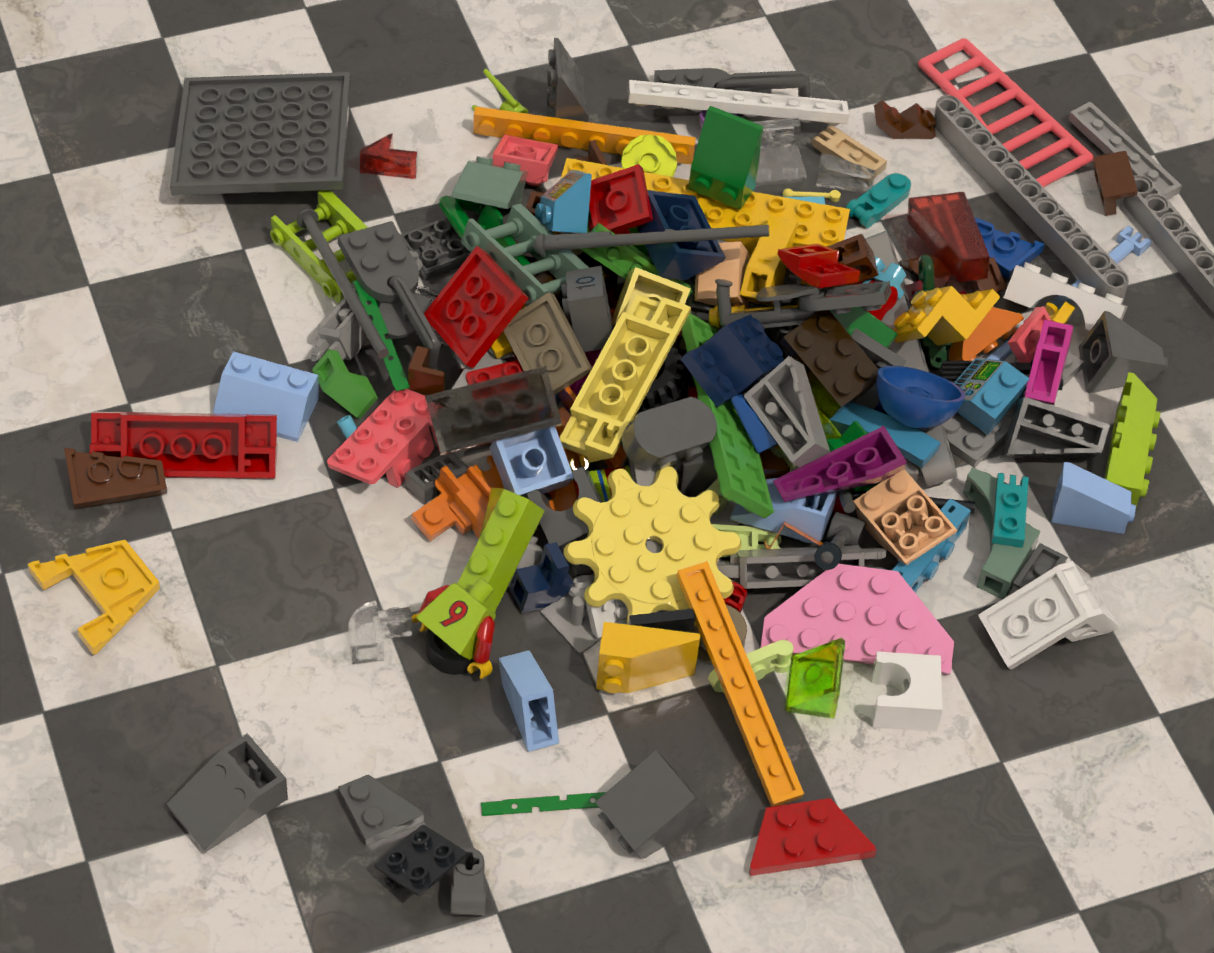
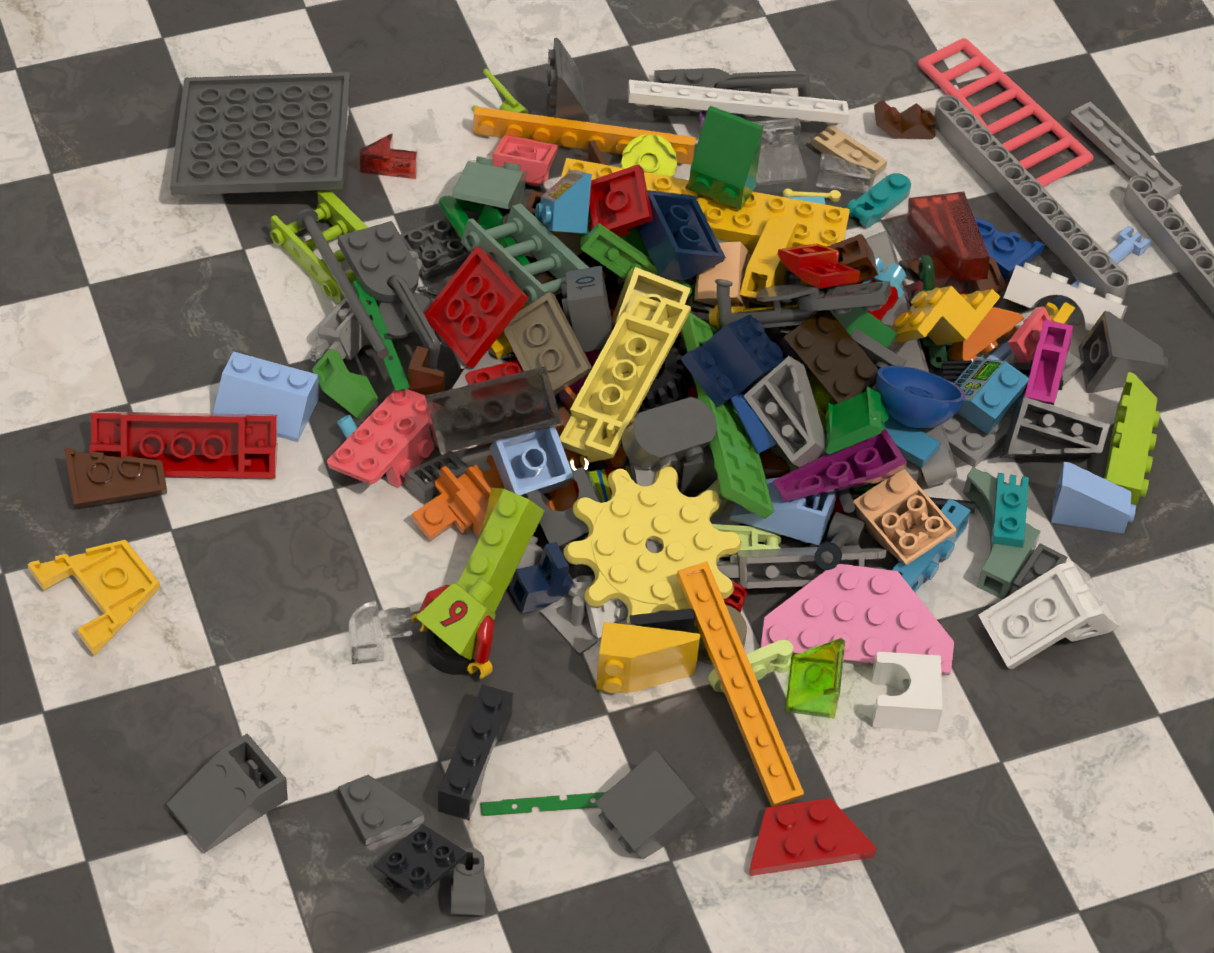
(469, 761): none -> black arch
(530, 700): light blue slope -> none
(544, 243): dark grey bar -> none
(794, 529): orange piece -> none
(854, 420): none -> green slope
(1113, 179): reddish brown panel -> none

